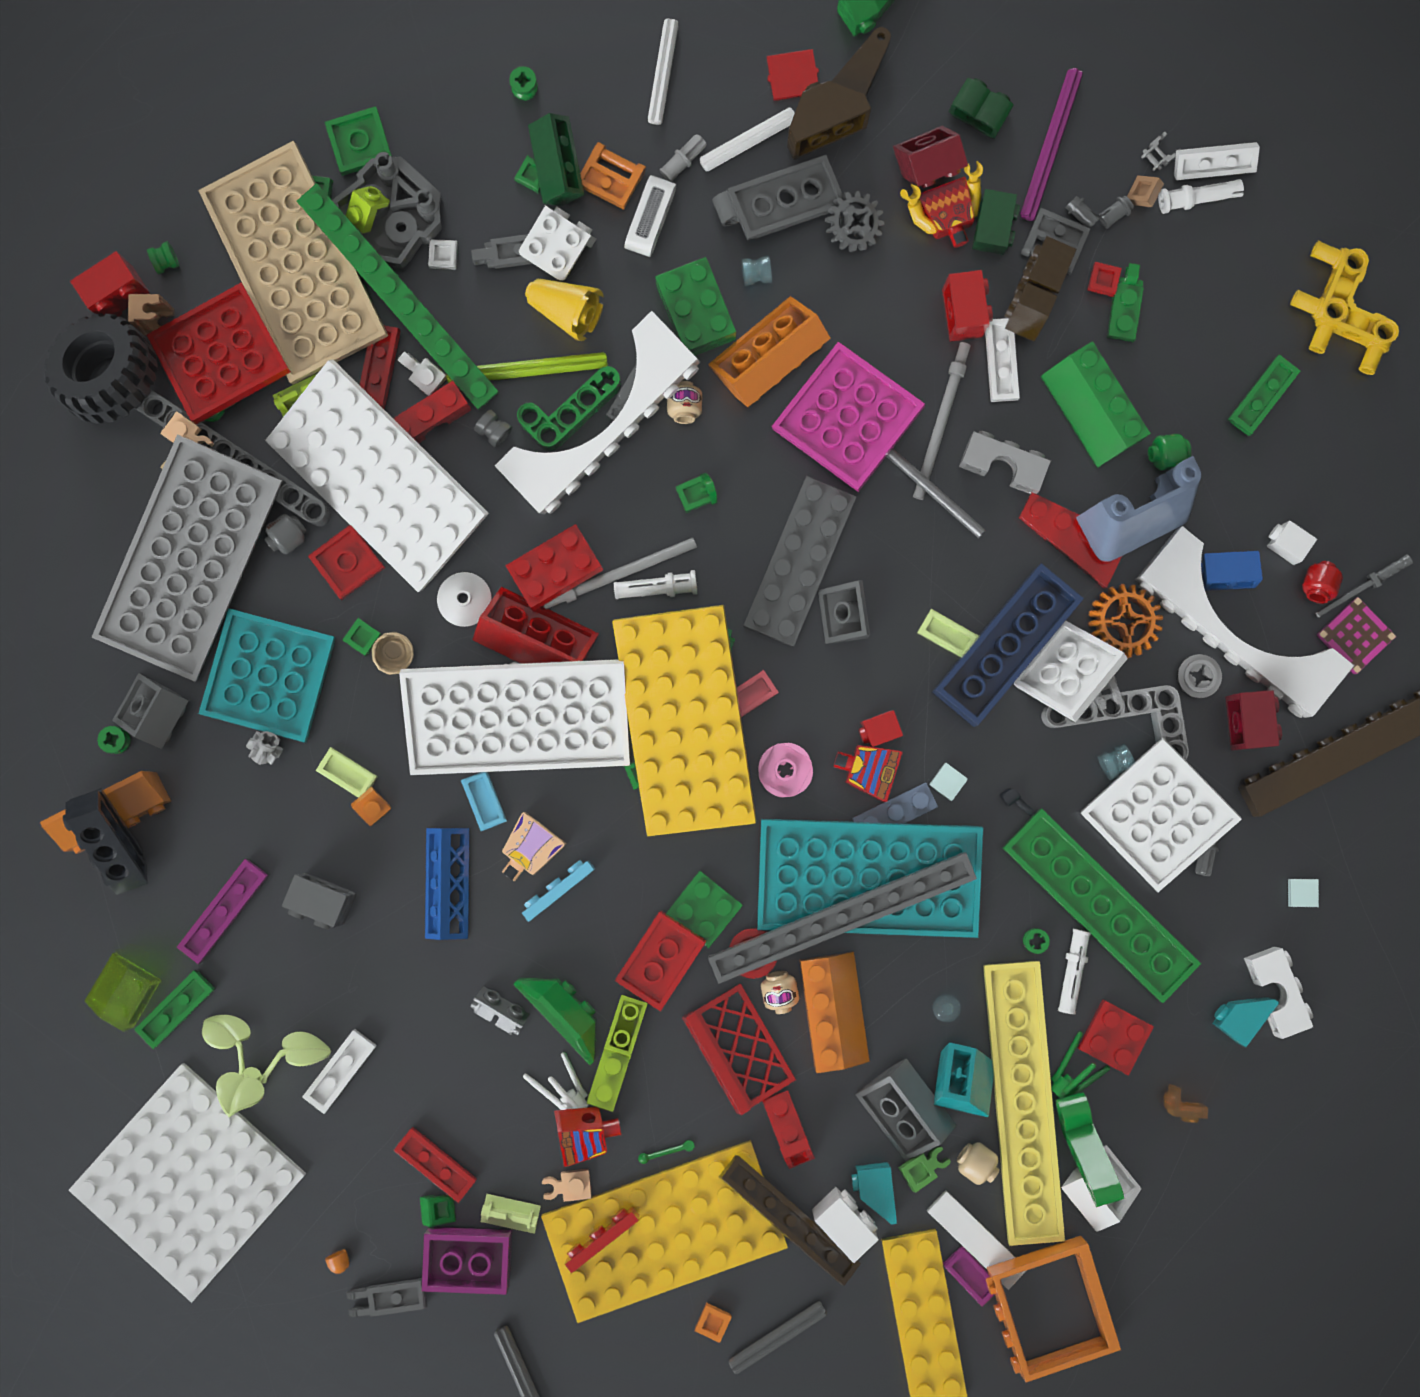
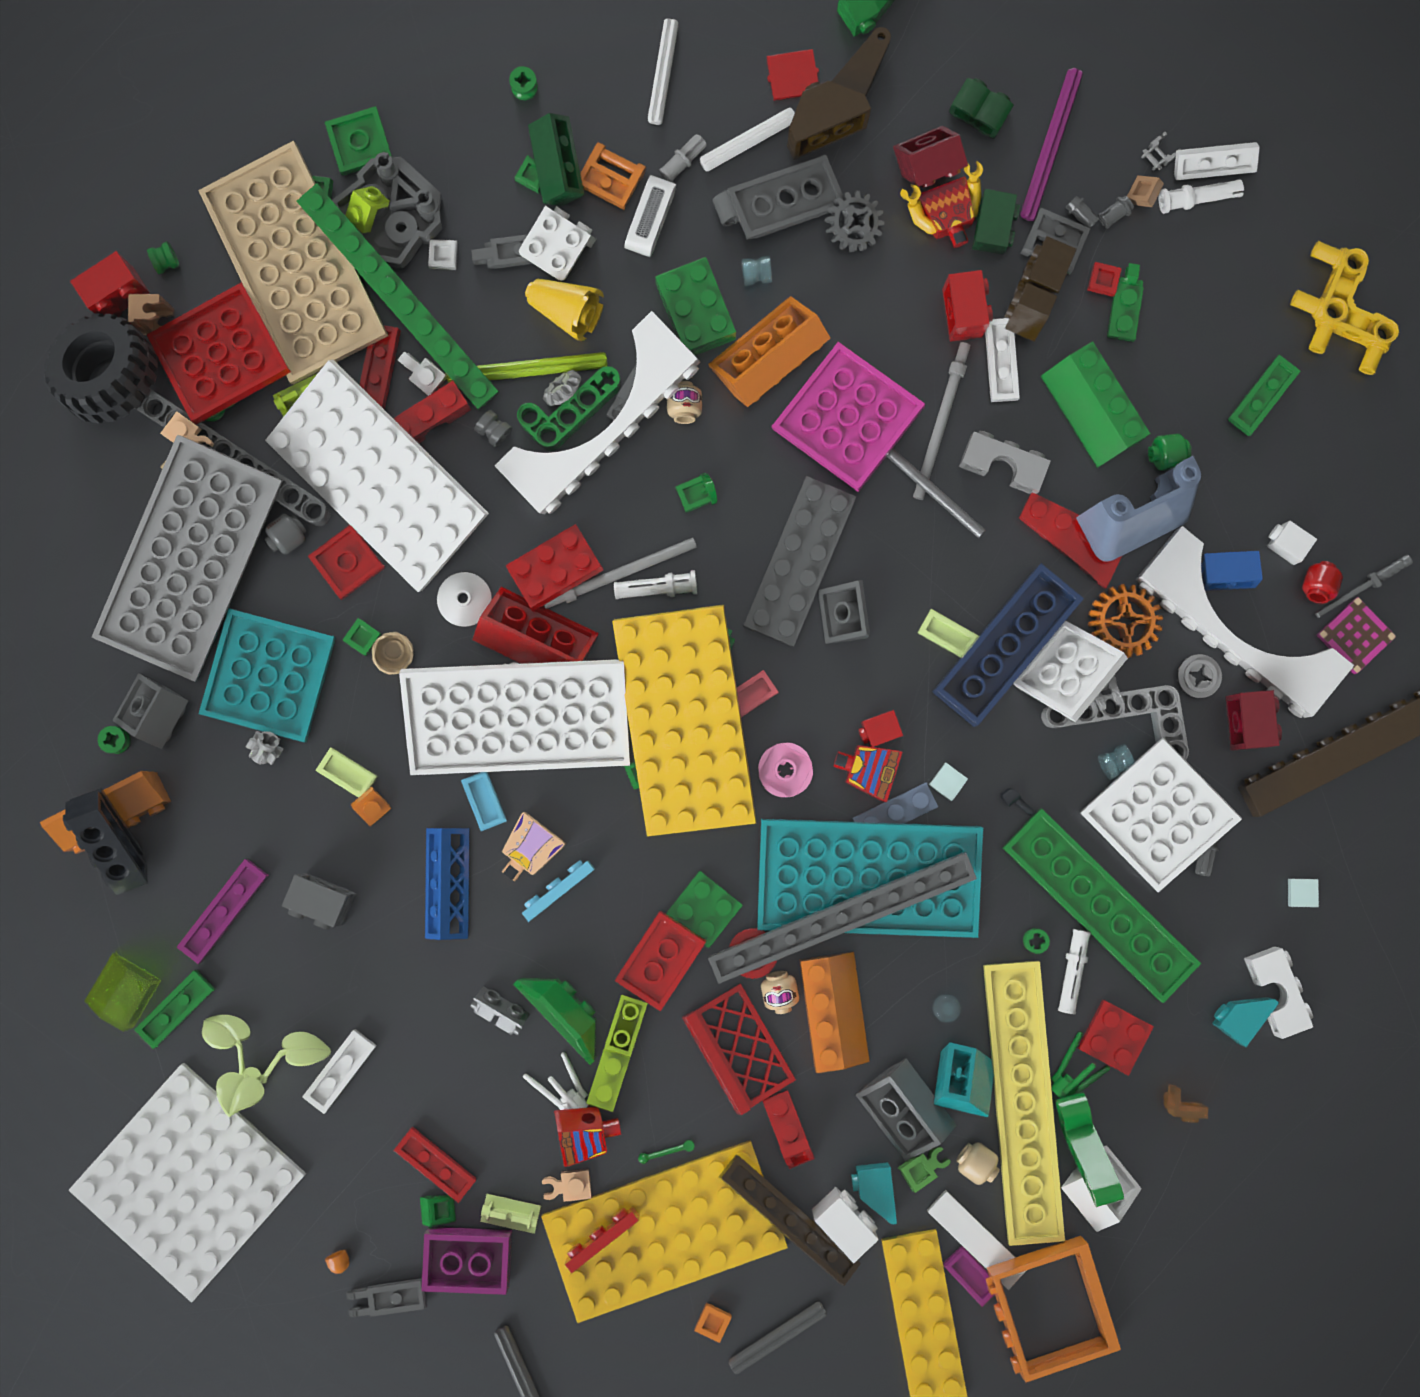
(562, 388): none -> light grey gear

